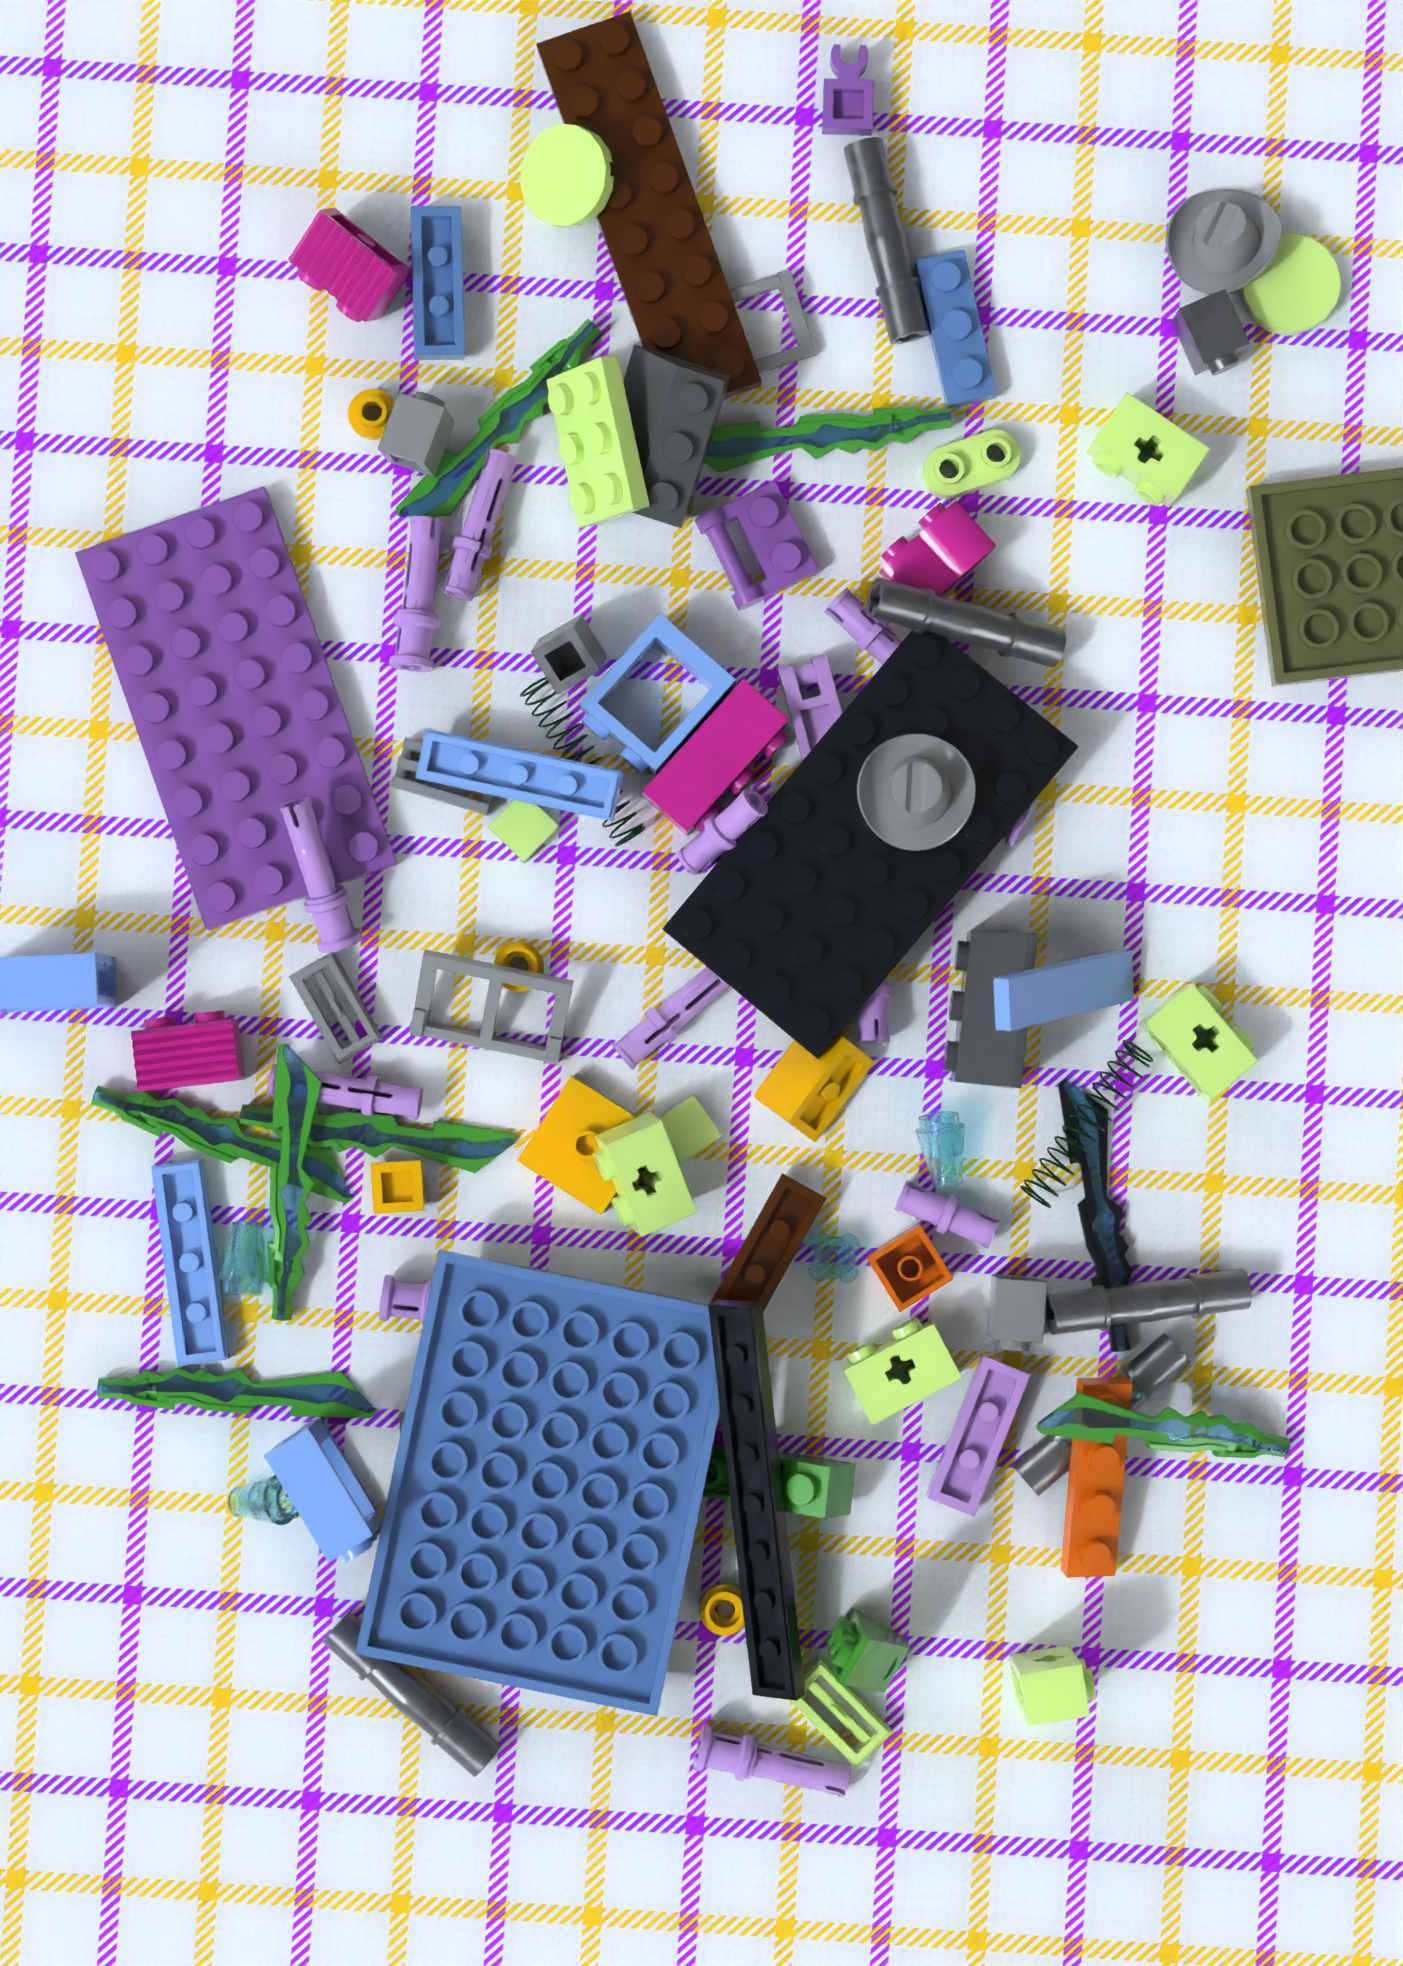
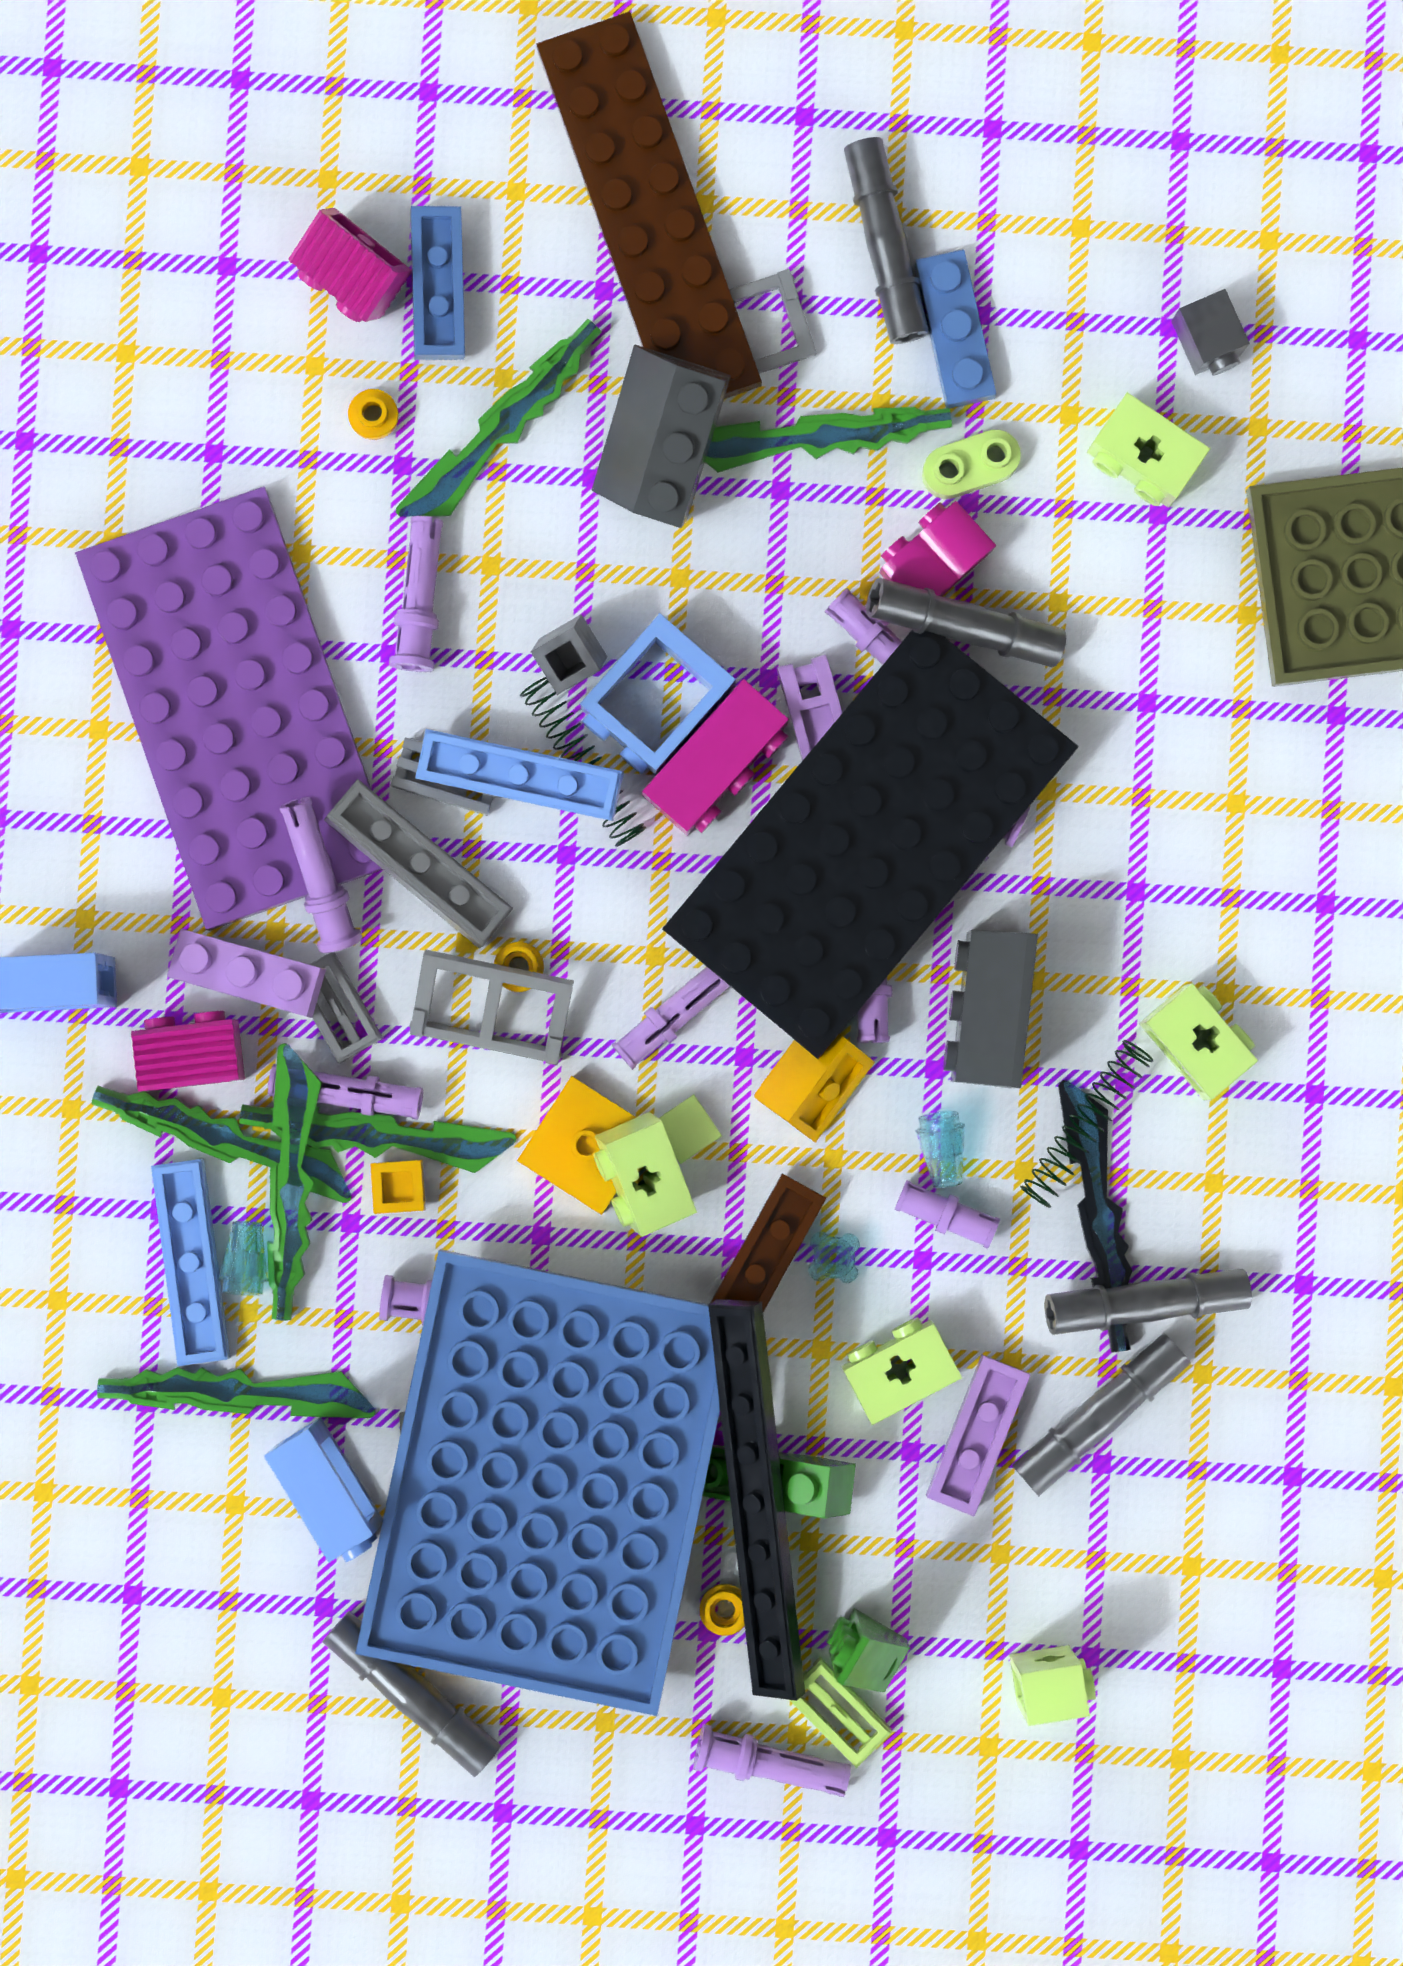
(246, 973): none -> lavender plate
(263, 1501): clear light blue cone -> none
(417, 433): light grey brick -> none
(418, 864): none -> light grey tile
(476, 535): lavender pin -> none
(523, 828): yellowish green tile -> none
(566, 175): yellowish green tile -> none
(597, 441): yellowish green plate -> none
(722, 831): lavender pin -> none
(772, 539): medium lavender plate -> none
(848, 99): medium lavender plate -> none
(909, 1267): orange piece -> none
(916, 791): light grey hat -> none
(1016, 1311): light grey brick -> none
(1063, 990): light blue tile -> none
(1095, 1491): orange plate -> none
(1099, 1421): bright green sword -> none
(1222, 239): light grey hat -> none
(1295, 288): yellowish green tile -> none

